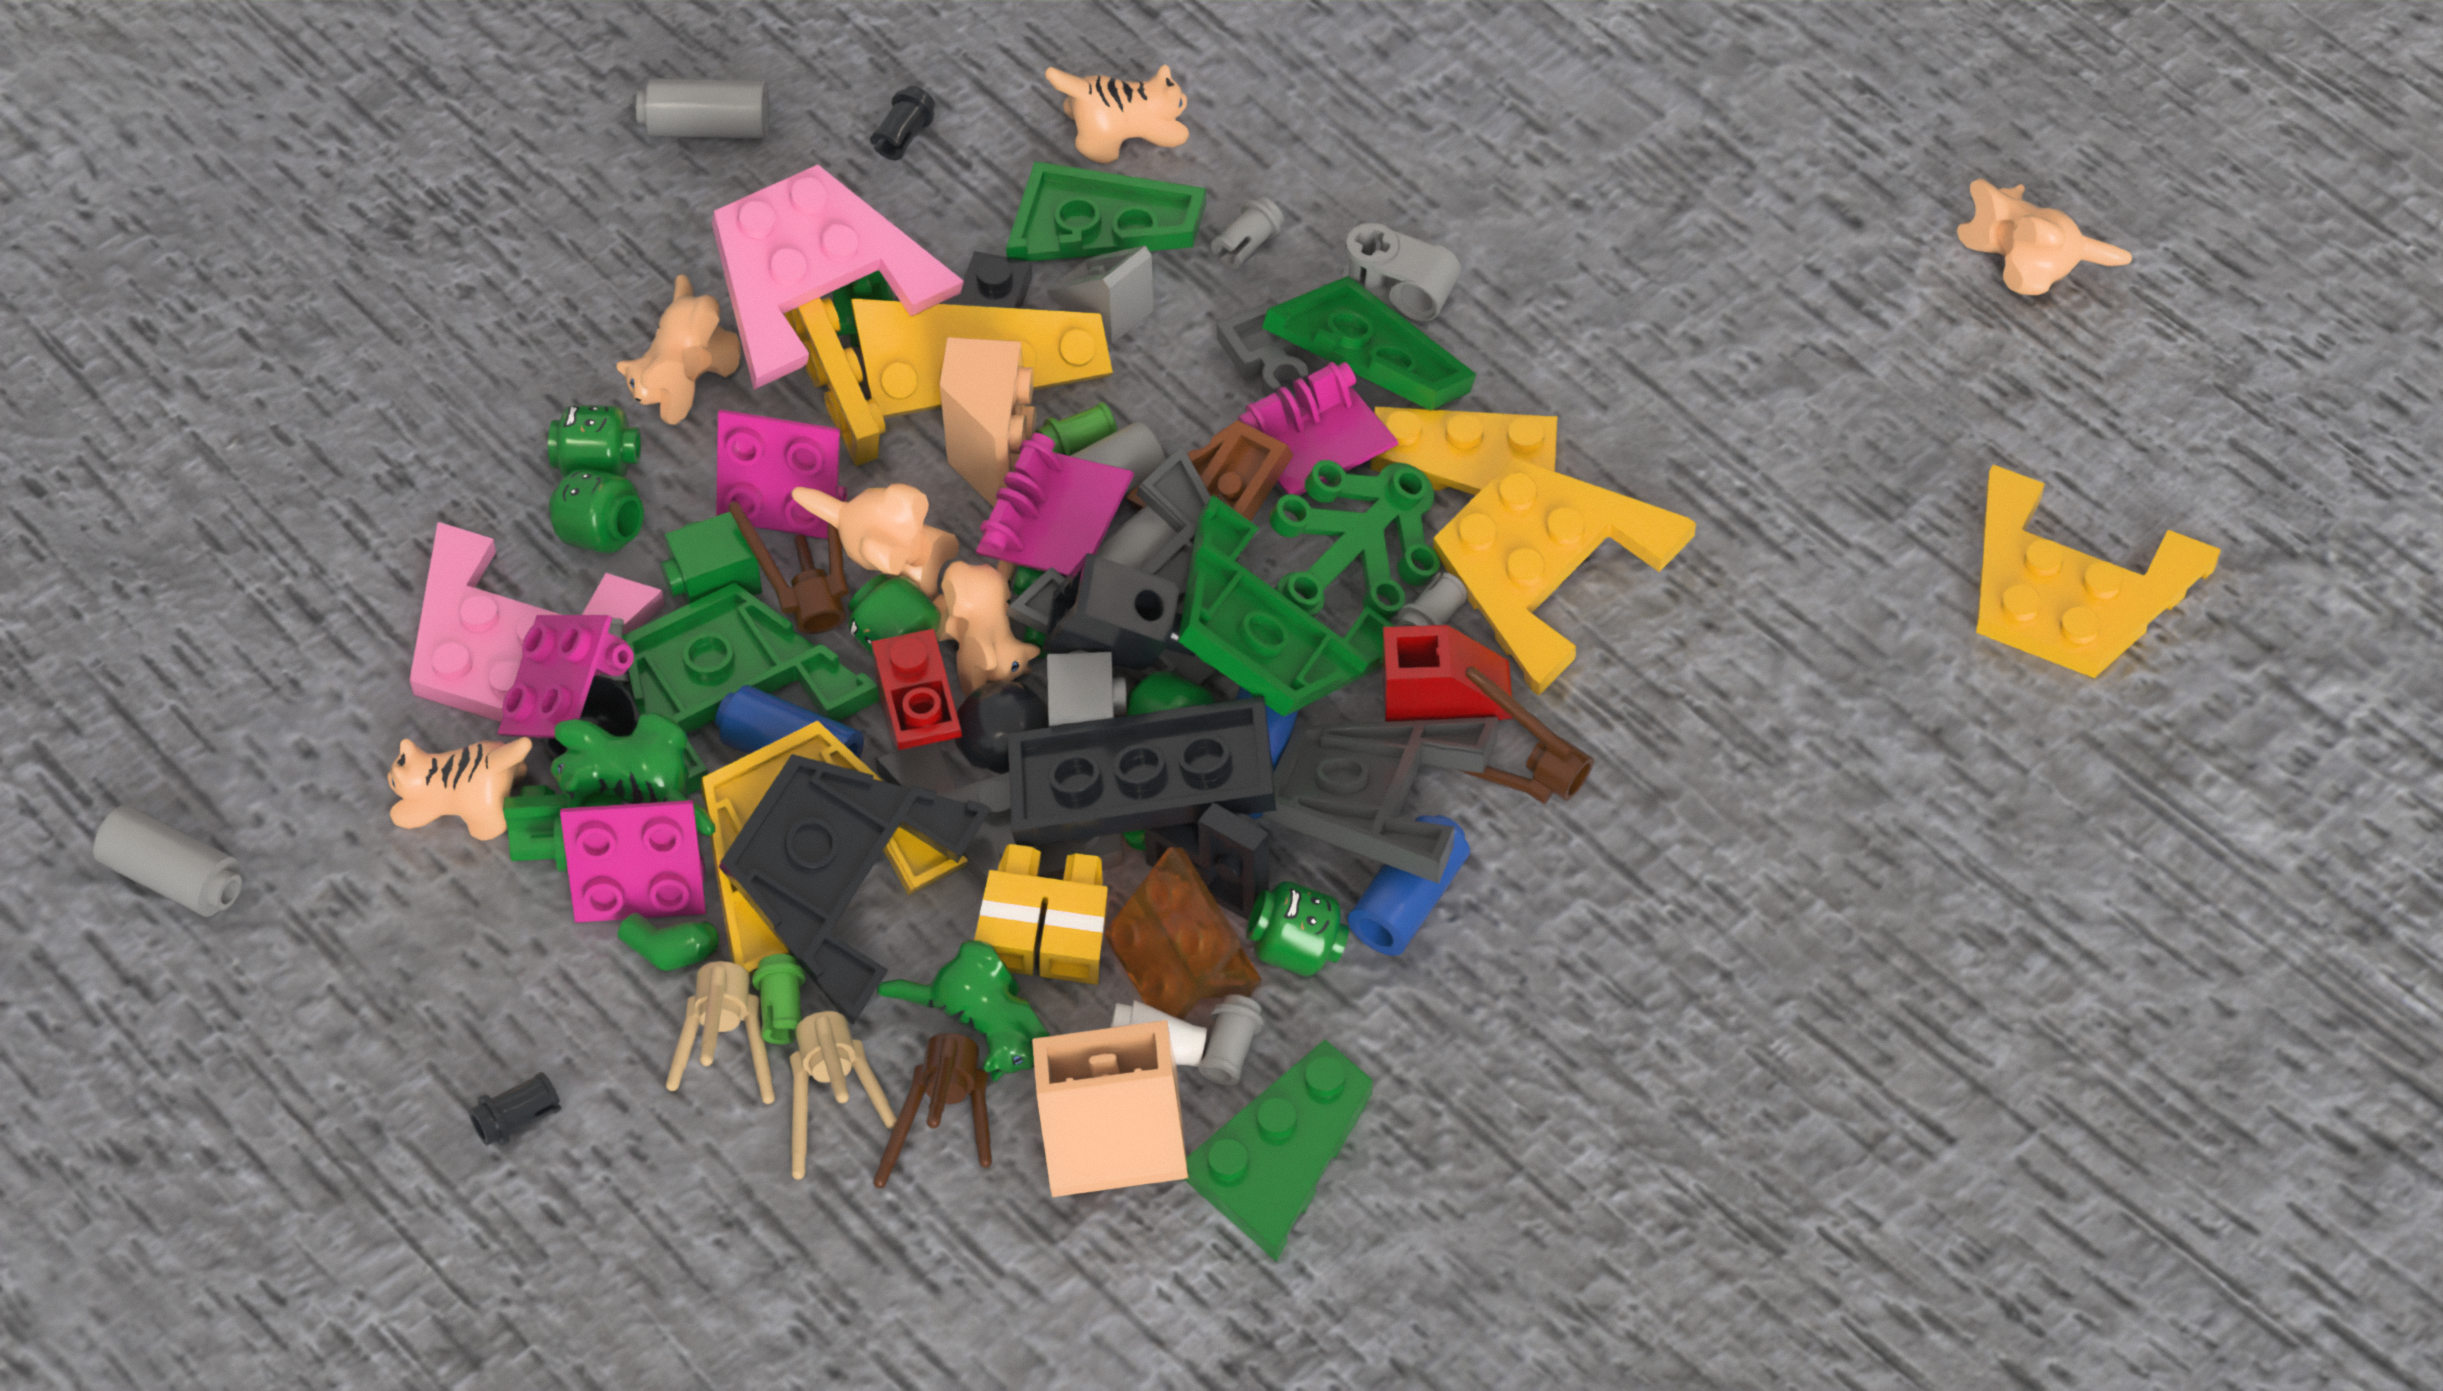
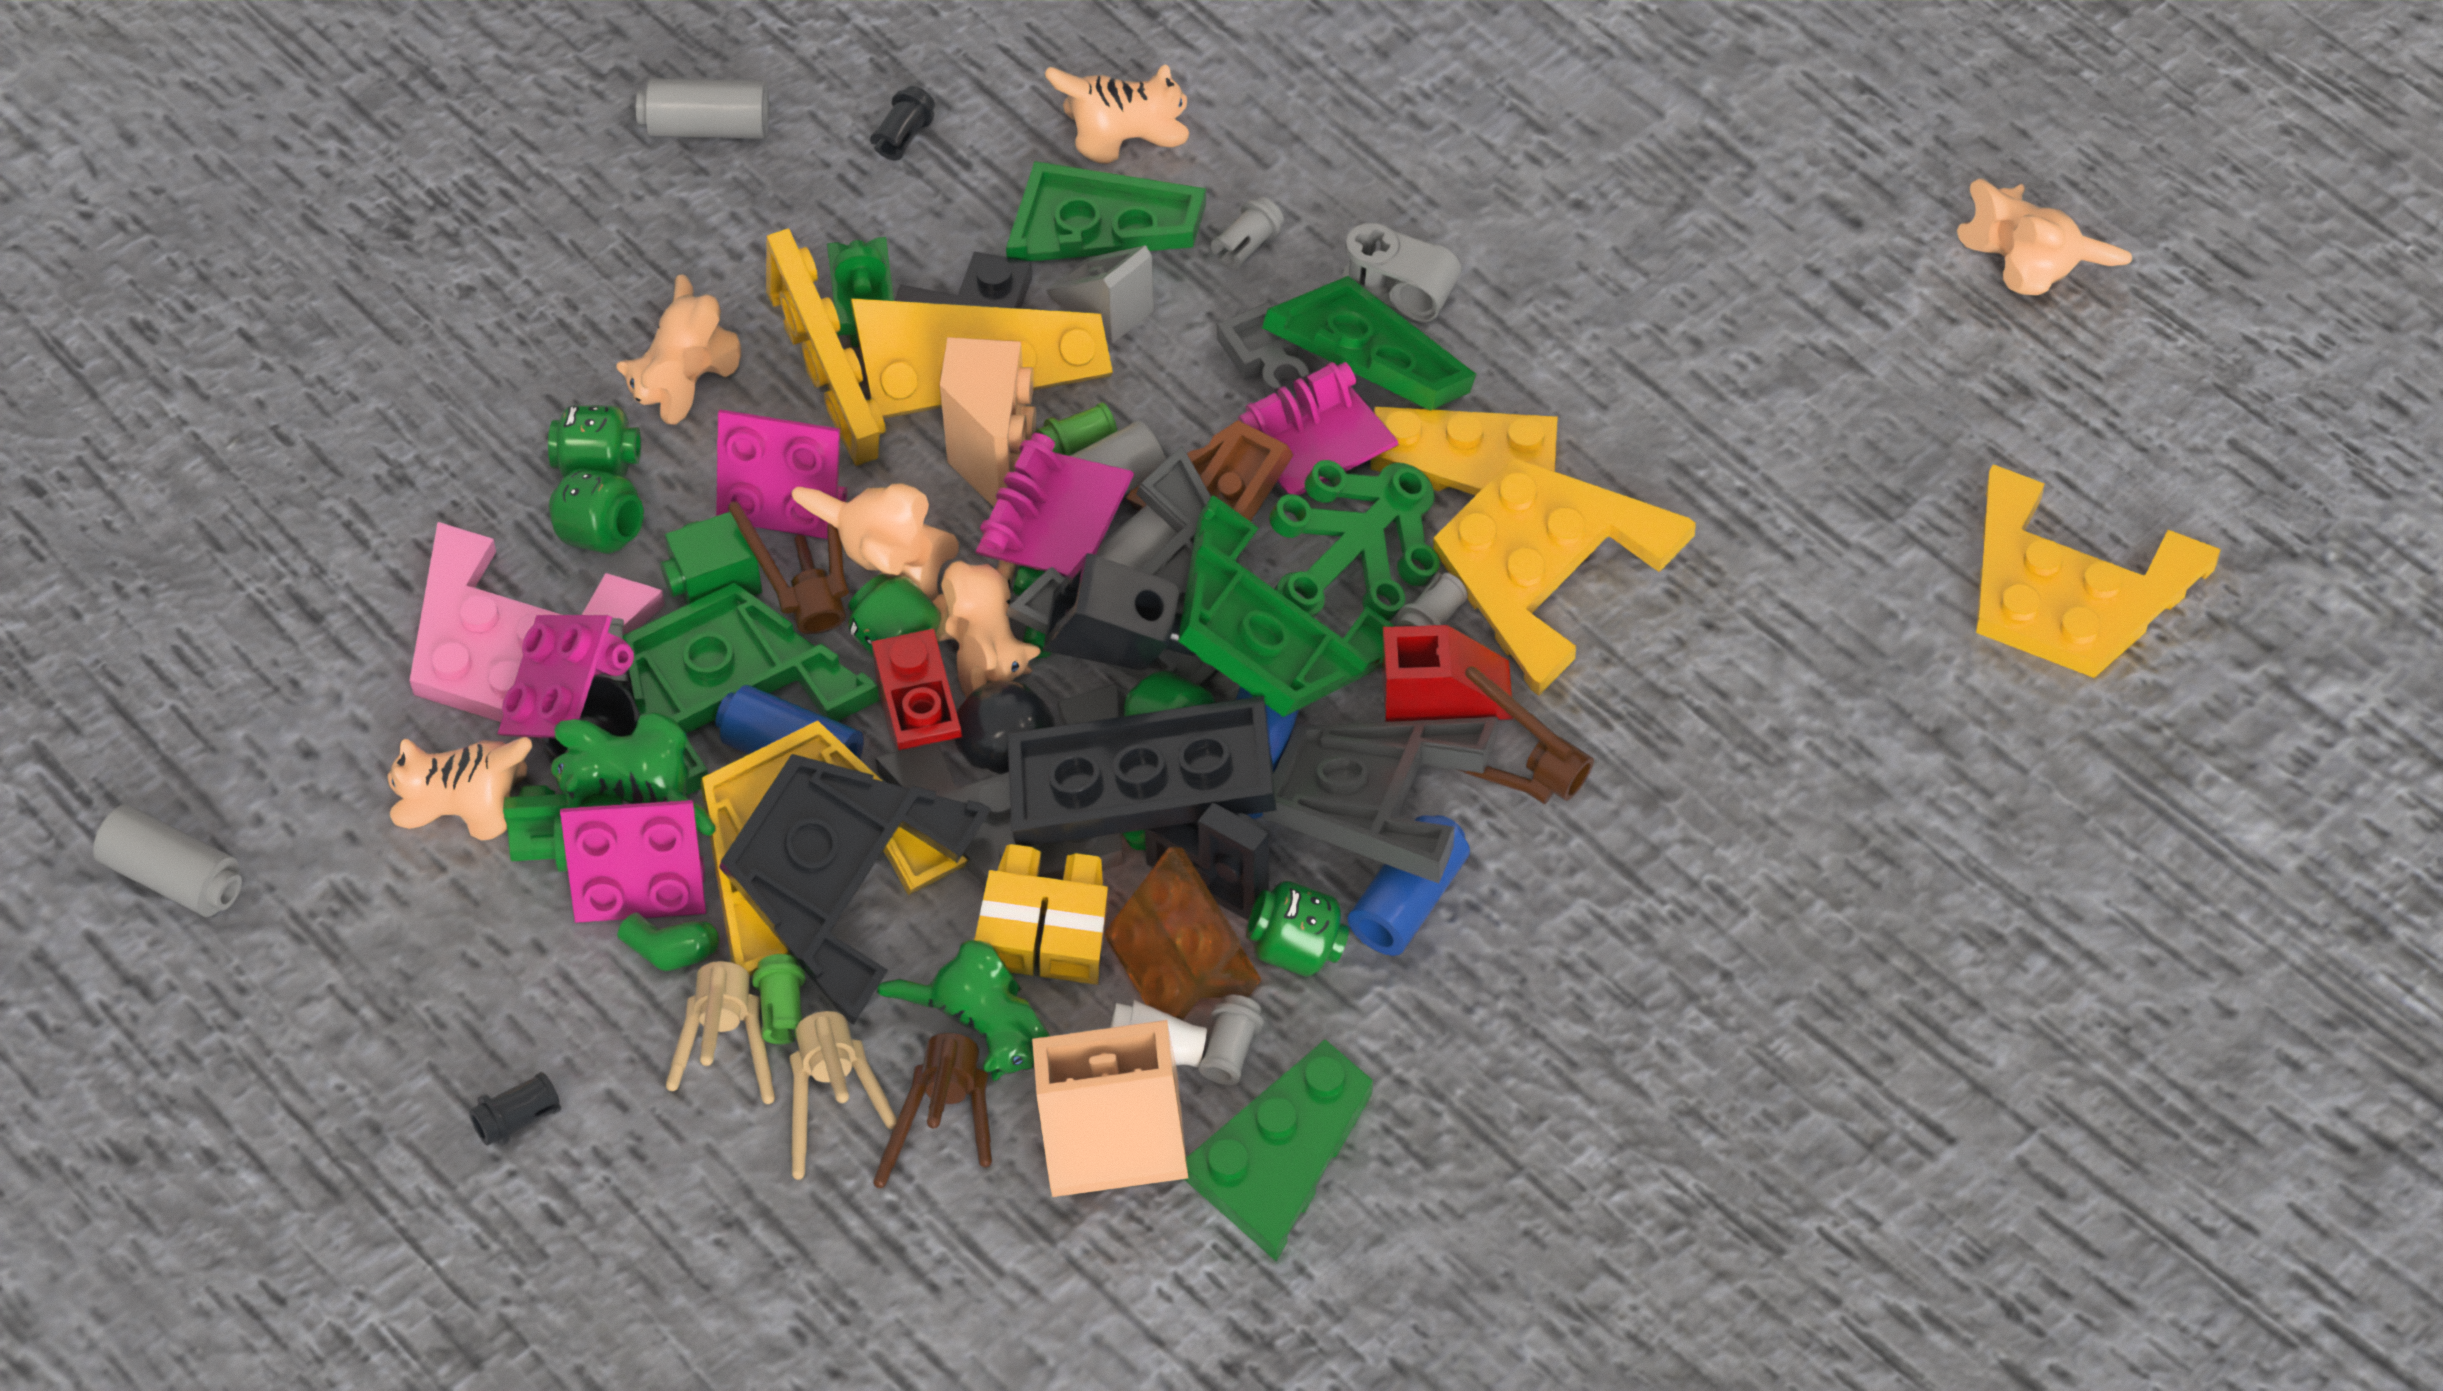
(804, 243): bright pink wing -> none
(1083, 688): light grey brick -> none

